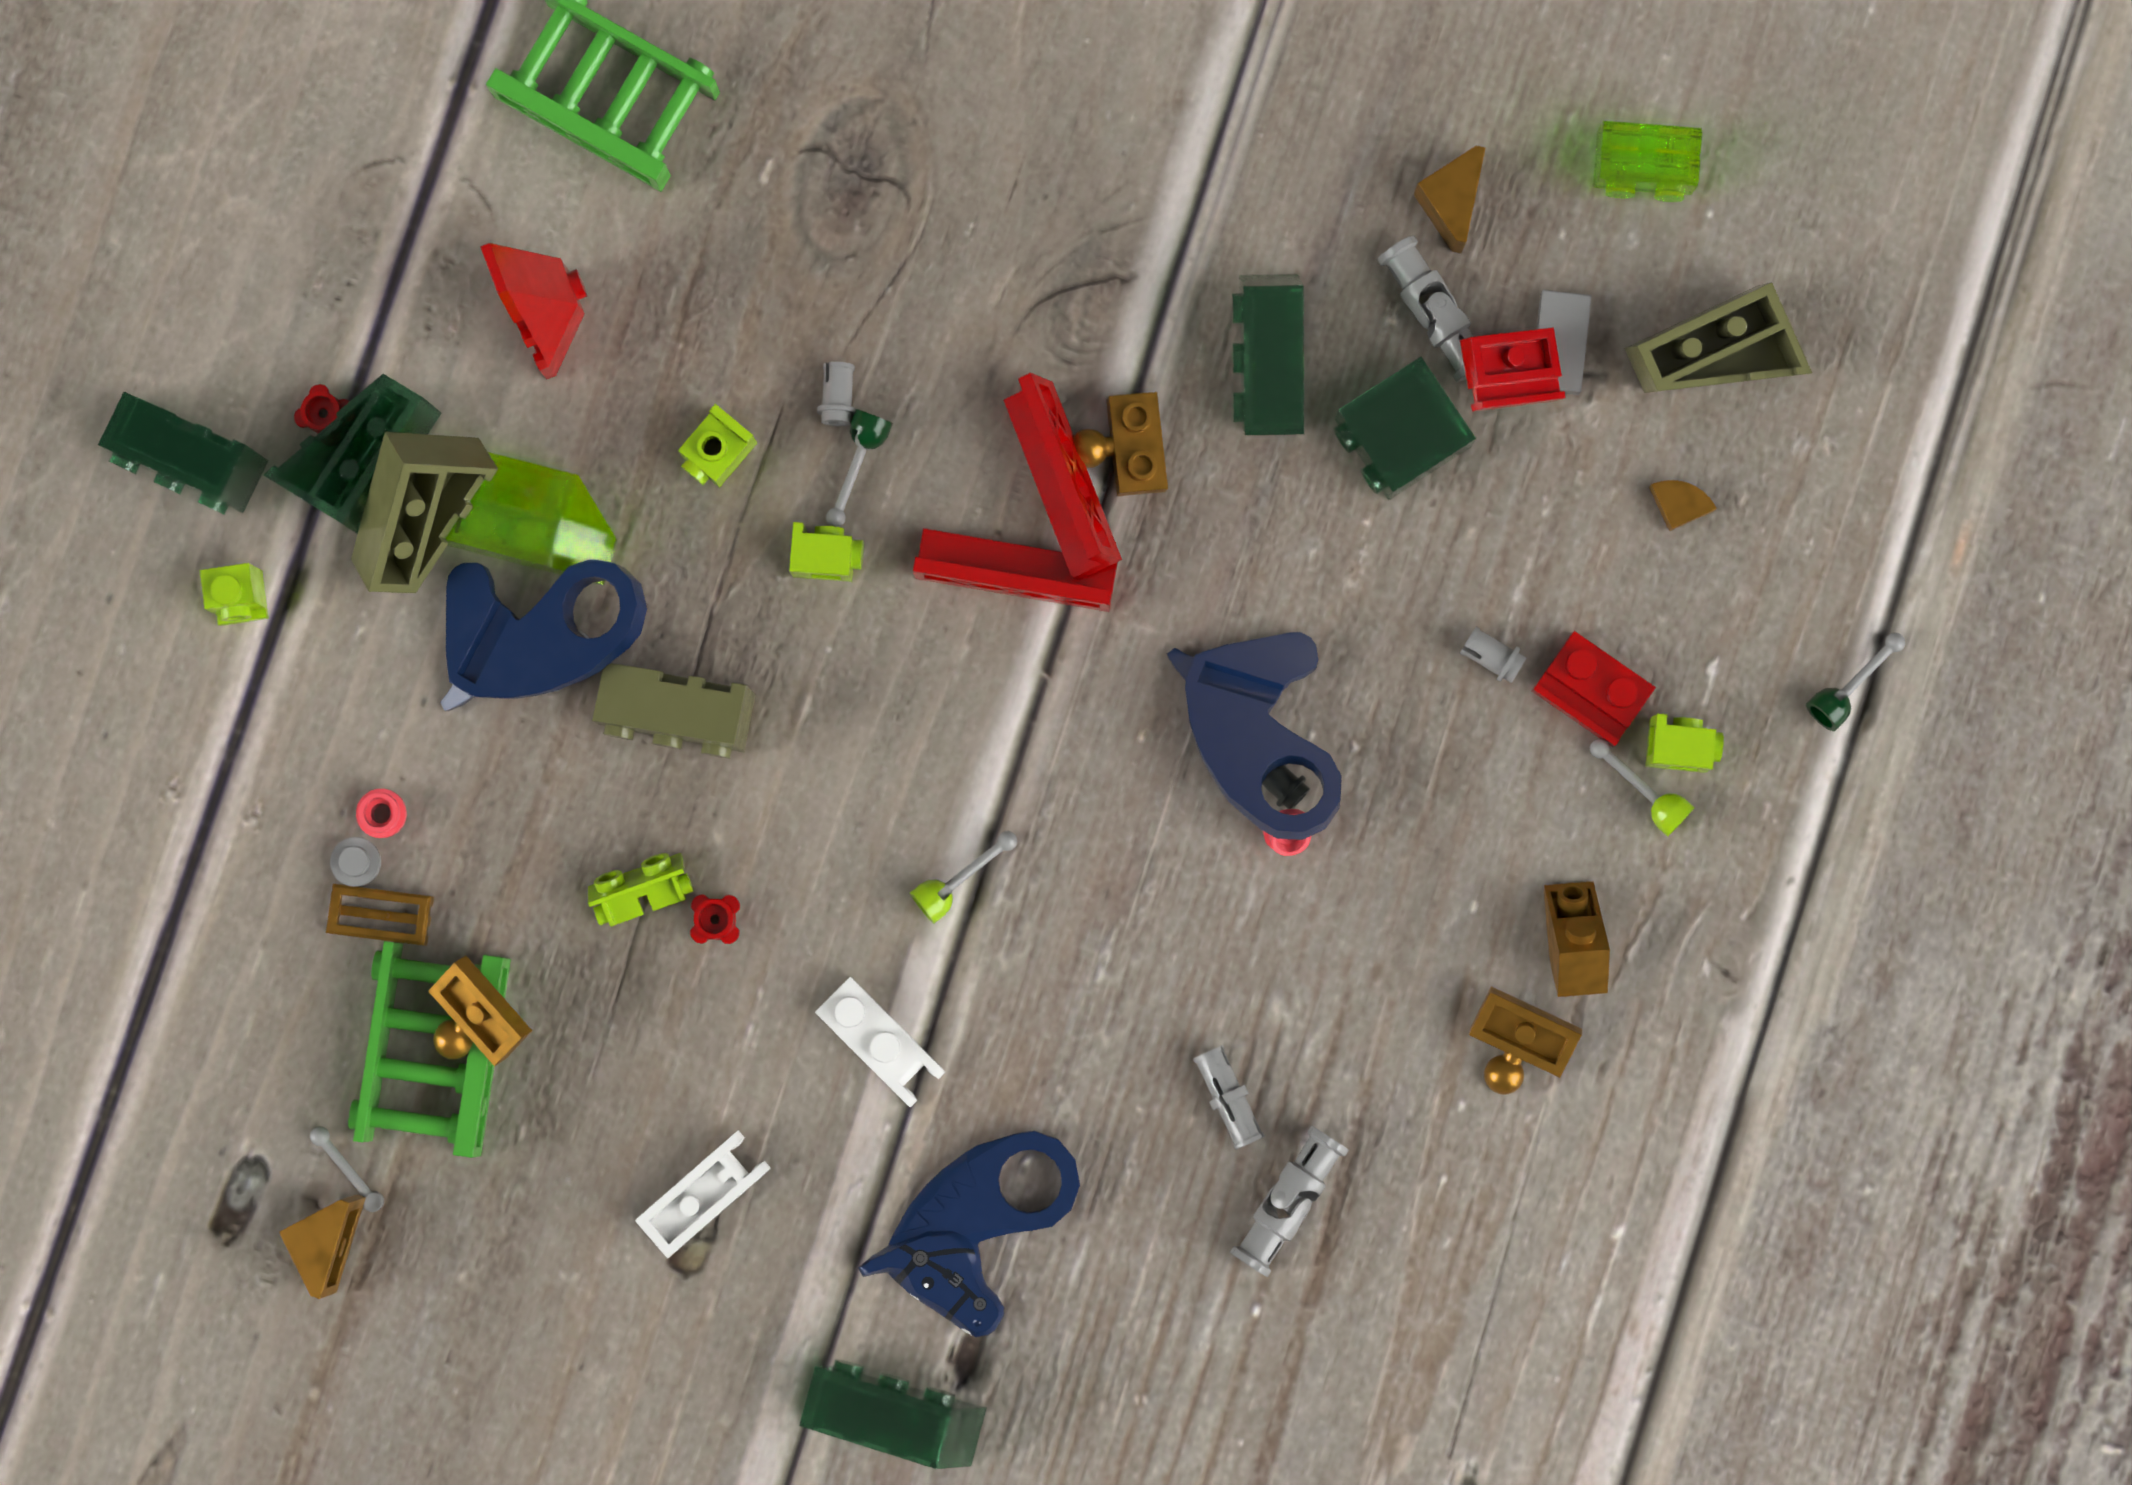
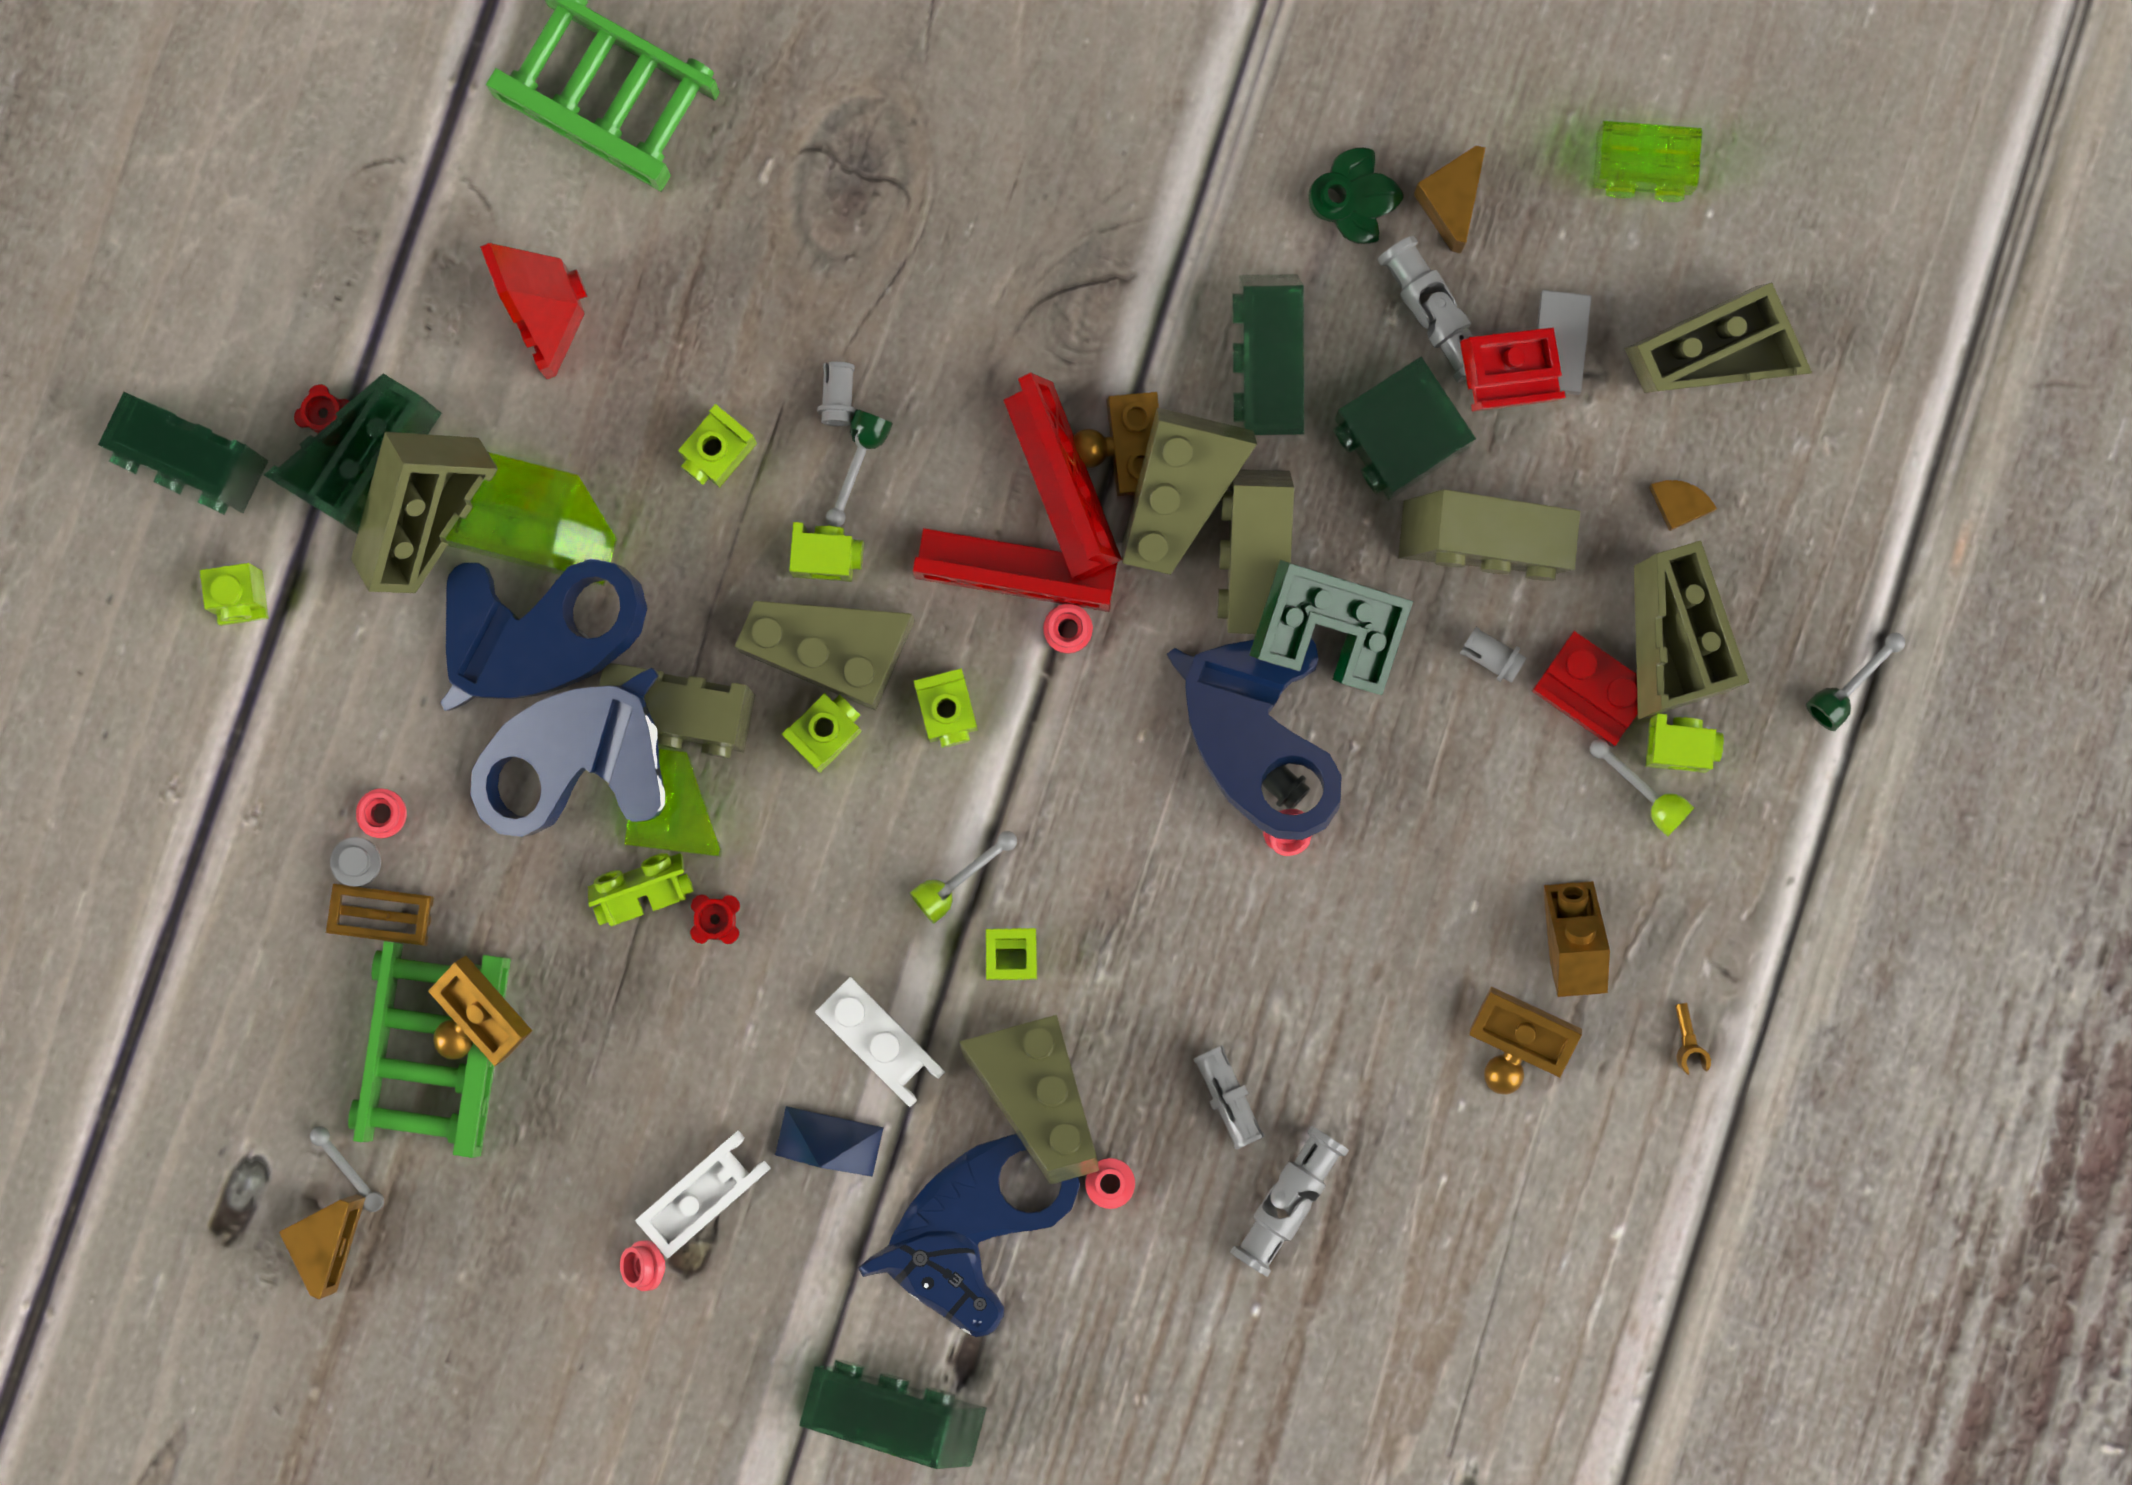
(562, 737): none -> animal
(642, 1266): none -> coral plate
(685, 817): none -> clear neon green wing
(823, 750): none -> lime brick
(828, 646): none -> olive wedge
(829, 1141): none -> dark blue slope
(931, 693): none -> lime brick
(1011, 954): none -> lime brick
(1037, 1092): none -> olive wedge
(1072, 613): none -> coral plate
(1115, 1199): none -> coral plate
(1179, 486): none -> olive wedge
(1259, 537): none -> olive wedge
(1308, 598): none -> plate
(1362, 195): none -> dark green plate
(1489, 534): none -> olive wedge
(1681, 632): none -> olive wedge
(1689, 1041): none -> pearl gold hand

